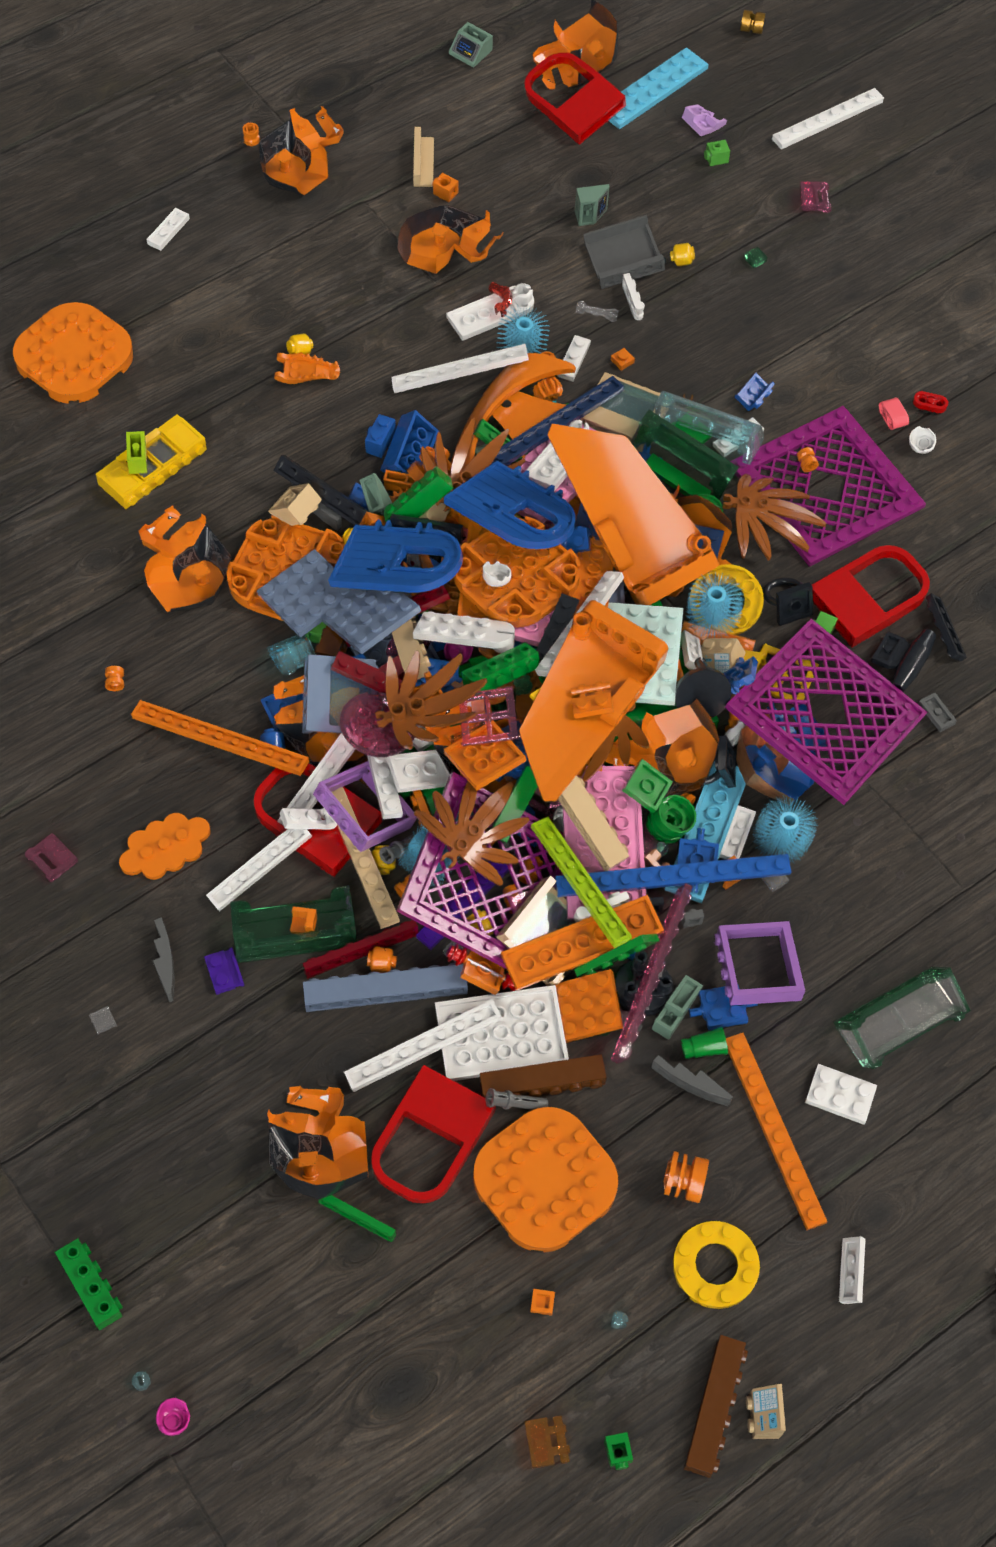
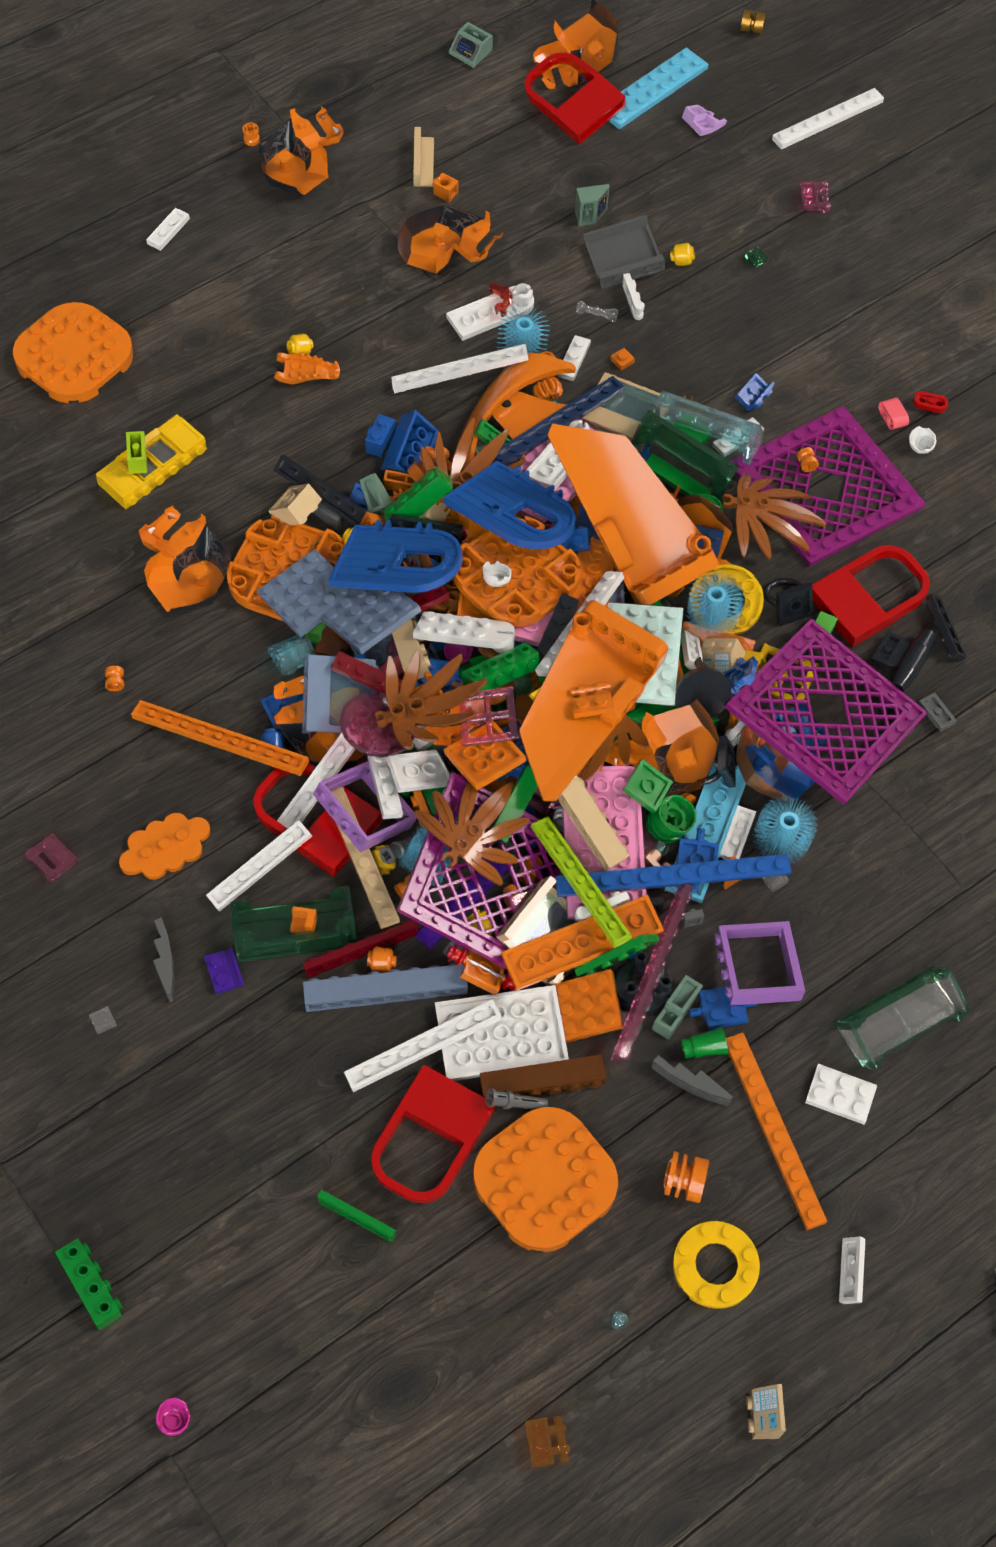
(146, 1379): clear light blue hinge -> none
(307, 819): white plate -> none
(318, 1152): orange piece -> none
(542, 1302): orange plate -> none
(621, 1443): green brick -> none
(715, 1405): reddish brown brick -> none
(717, 153): bright green brick -> none

